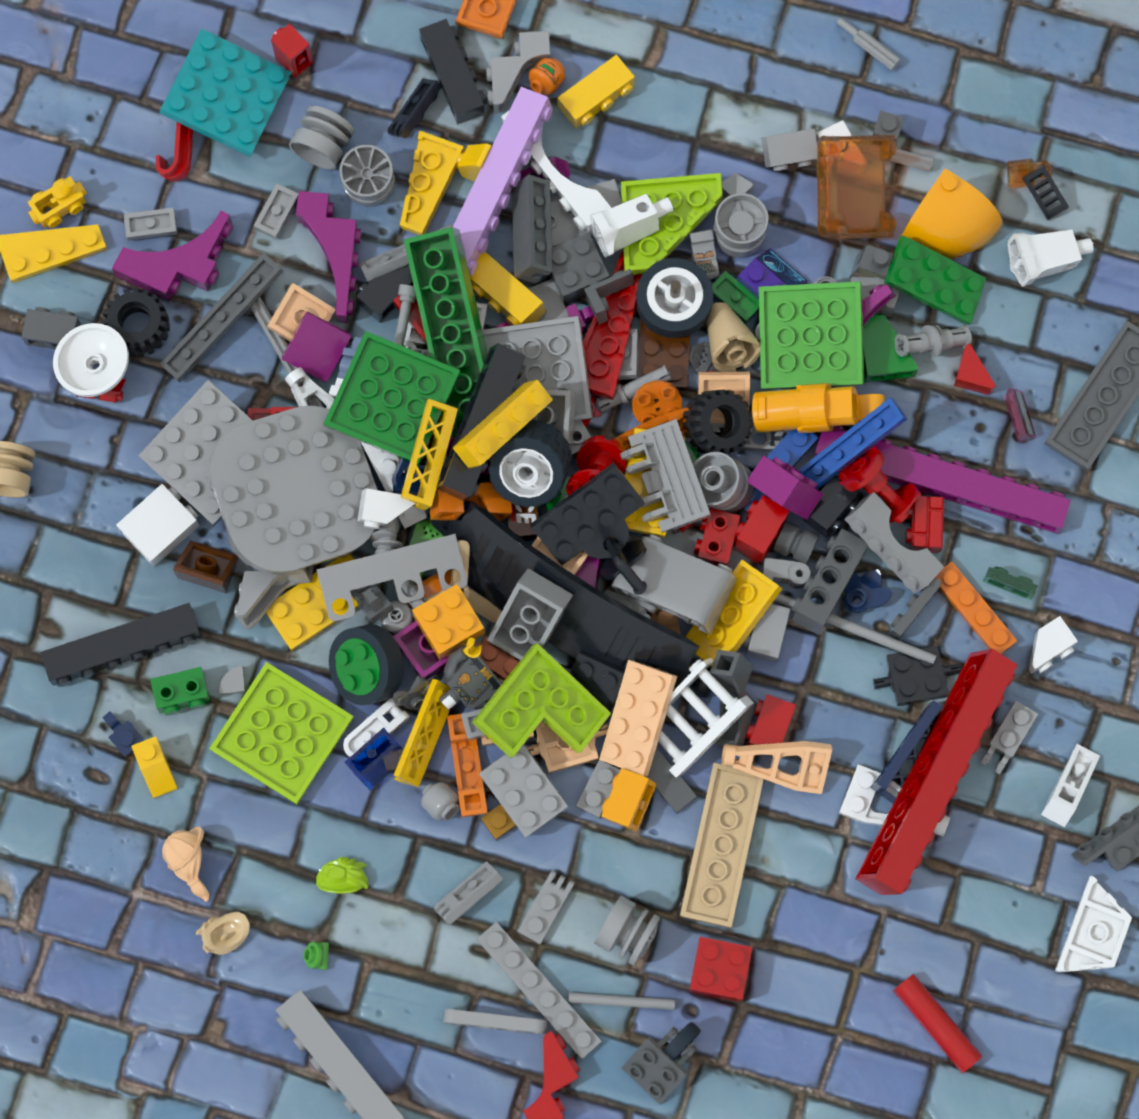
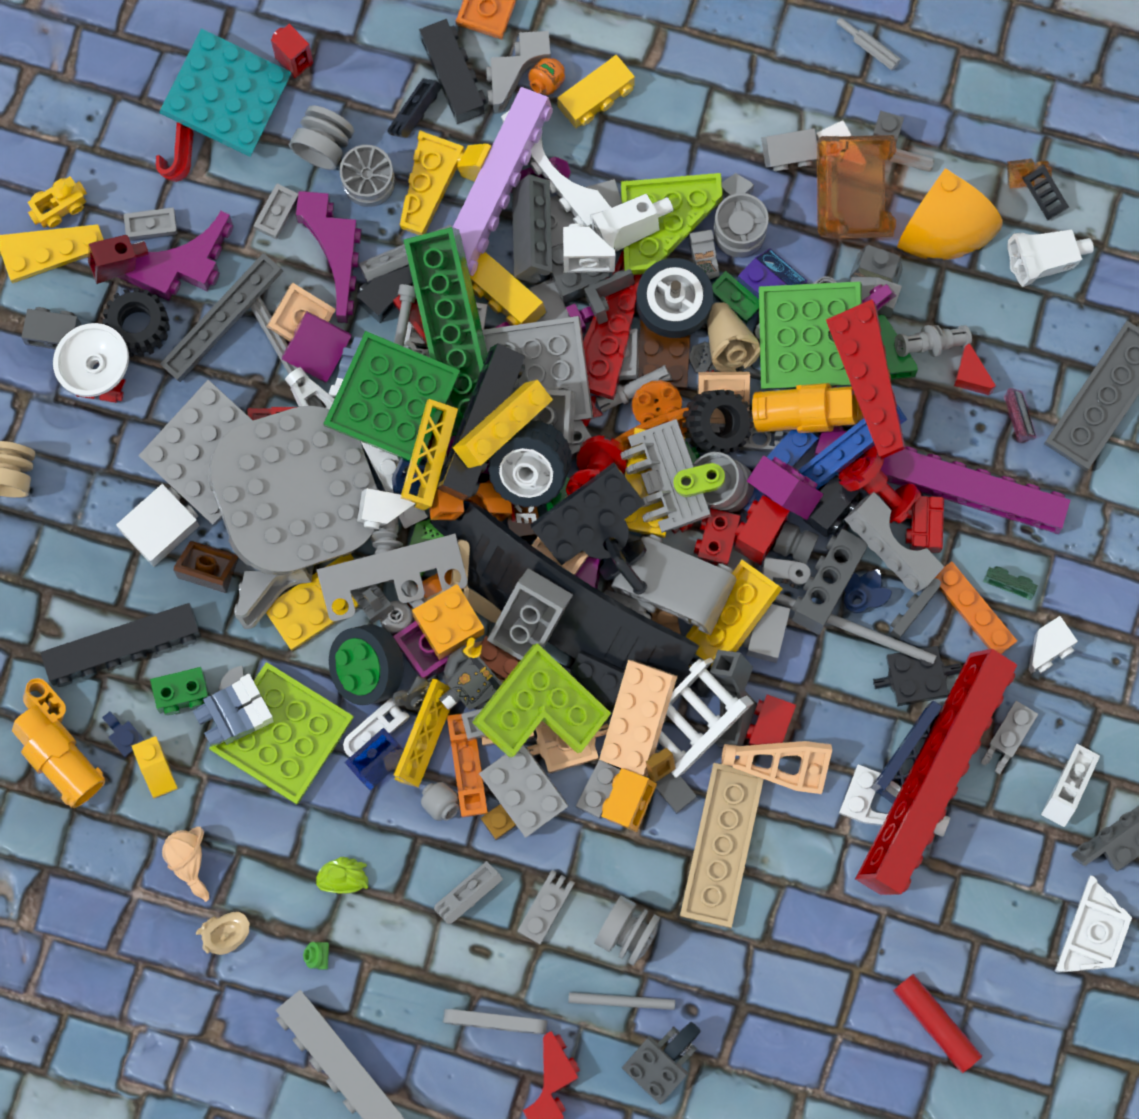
(52, 748): none -> light orange piece
(114, 257): none -> dark red torso
(235, 711): none -> sand blue hips
(539, 990): light grey plate -> none
(586, 251): none -> white slope
(660, 764): none -> pearl gold plate
(699, 481): none -> lime plate
(720, 969): red brick -> none
(864, 359): none -> red wing
(935, 280): green plate -> none

